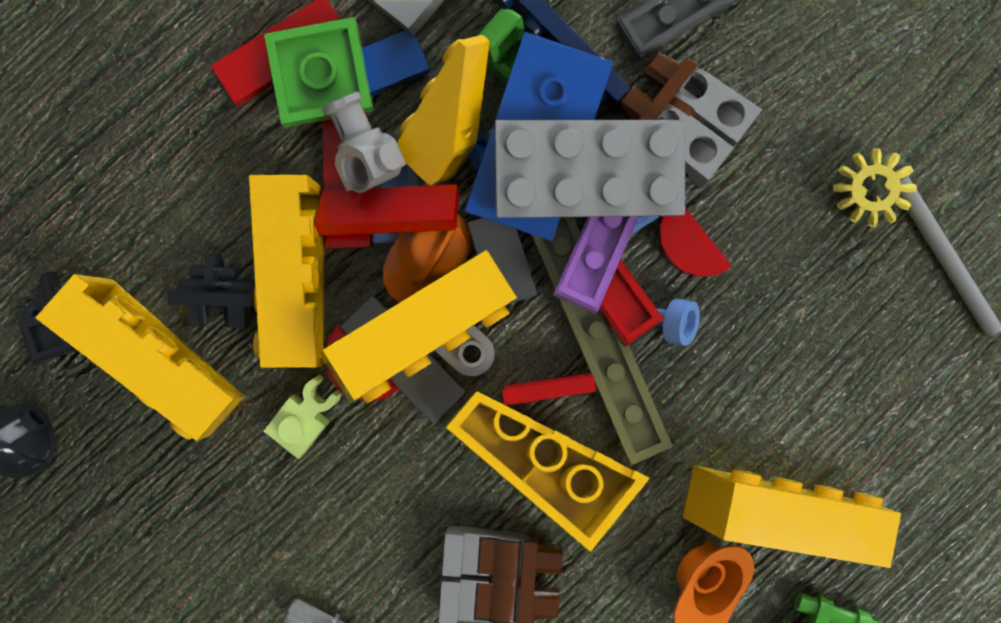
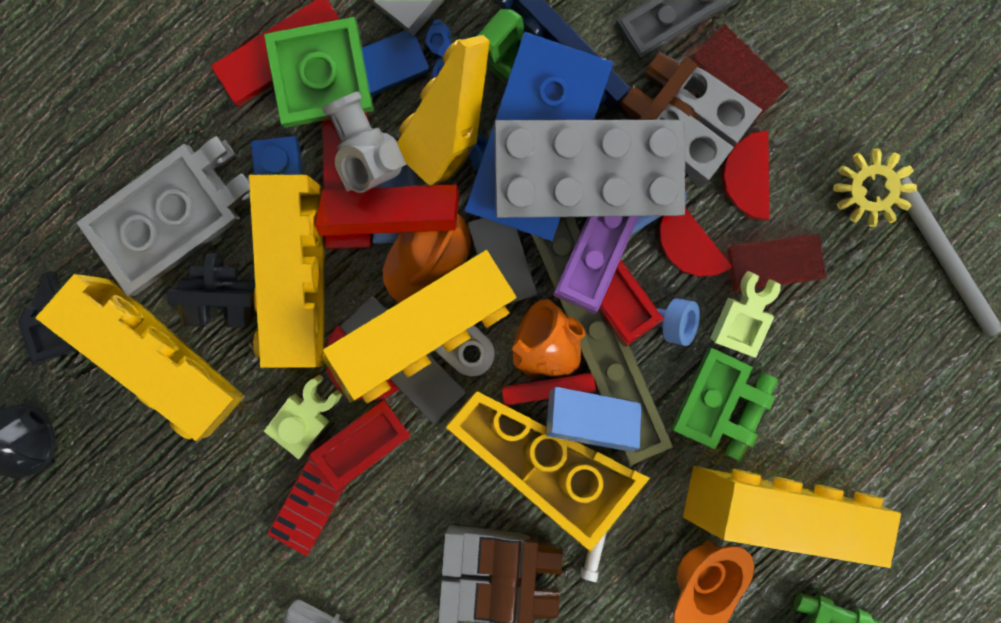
(165, 215): none -> light grey tile
(277, 156): none -> blue plate
(305, 510): none -> red tile
(360, 445): none -> red tile
(438, 42): none -> blue piece
(547, 342): none -> orange helmet
(589, 571): none -> white piece
(593, 419): none -> medium blue tile
(713, 398): none -> bright green plate
(740, 68): none -> clear red tile
(744, 323): none -> yellowish green plate
(747, 176): none -> red tile
(779, 260): none -> clear red tile

